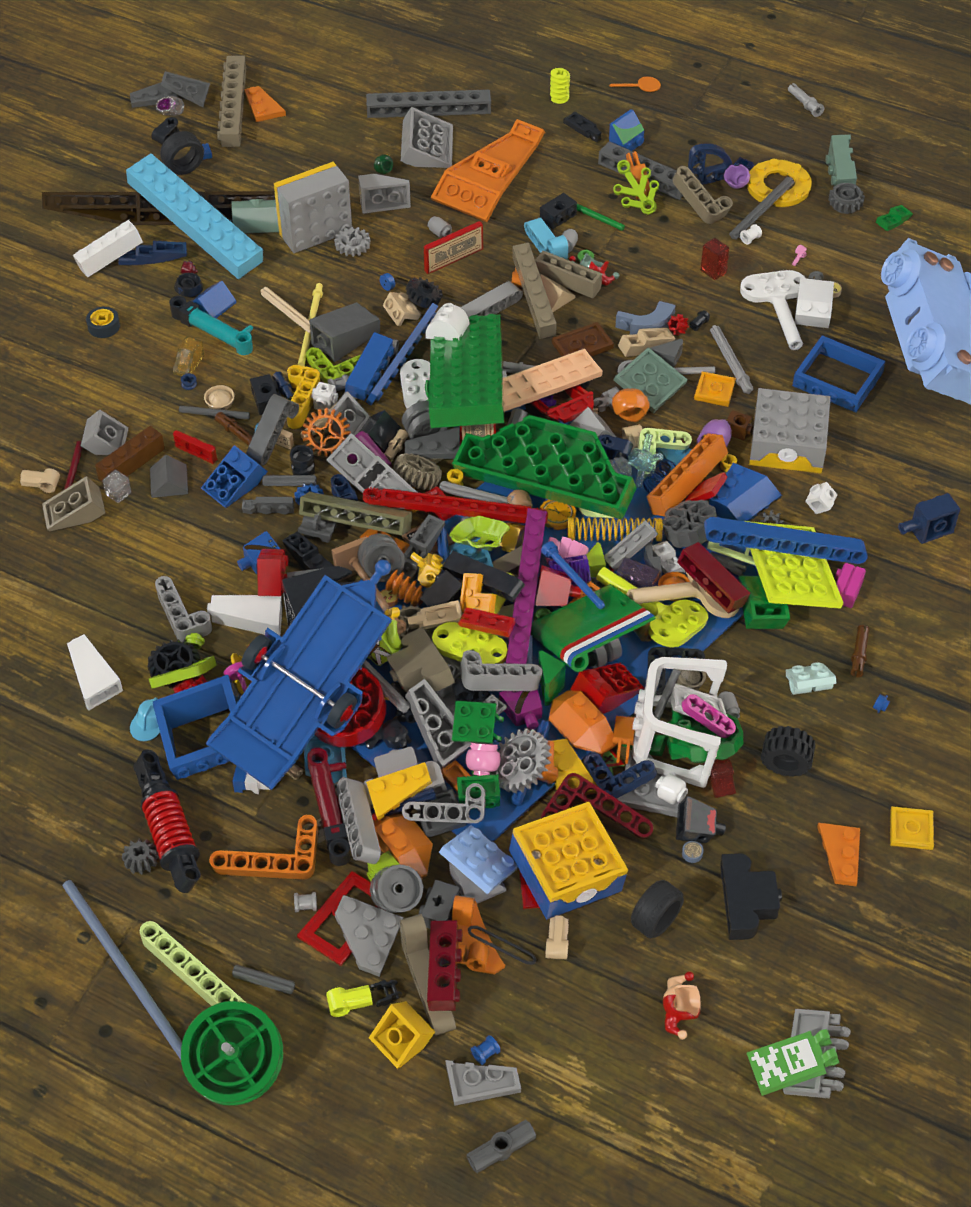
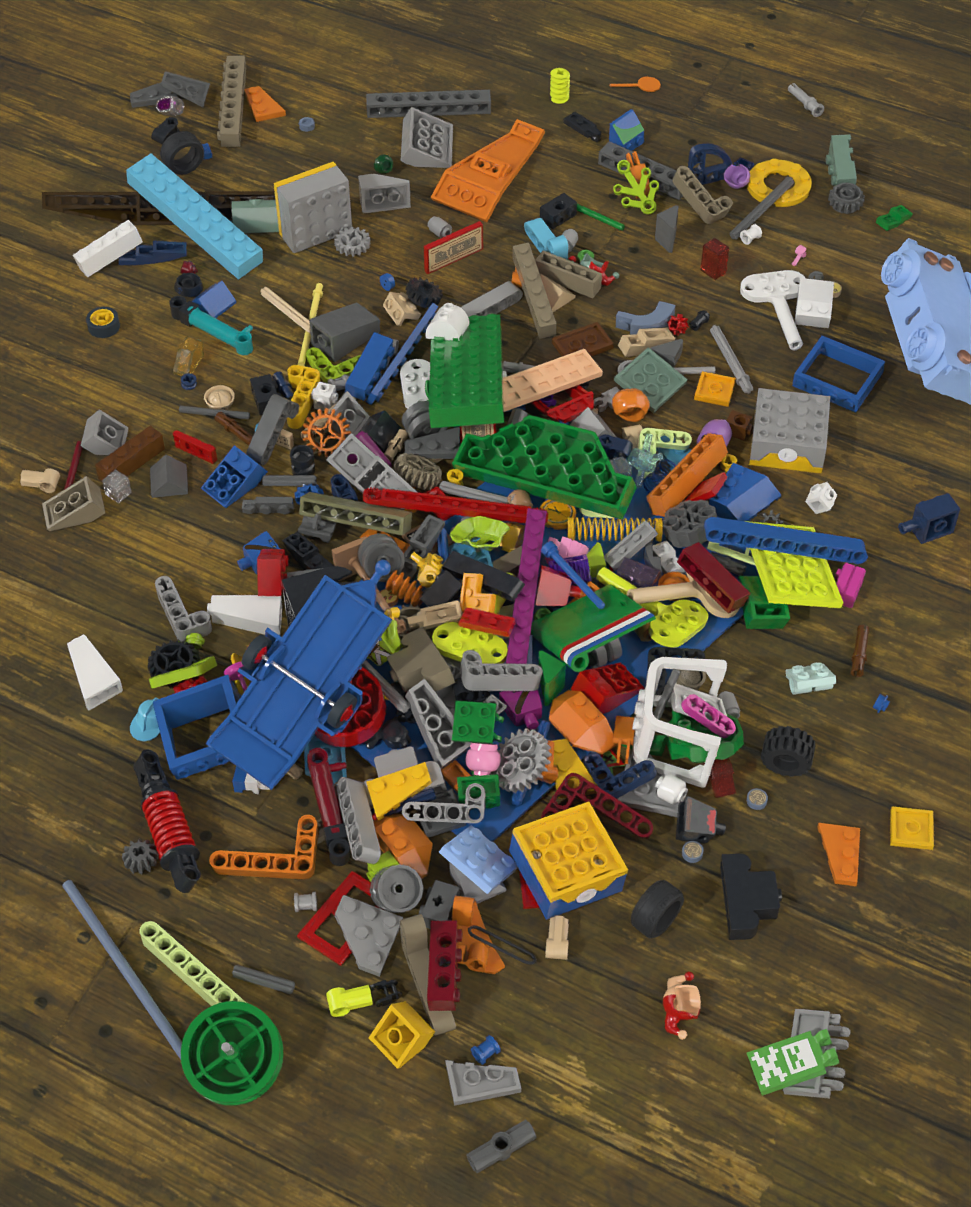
(306, 124): none -> sand blue tile
(666, 228): none -> dark grey slope
(757, 799): none -> tile

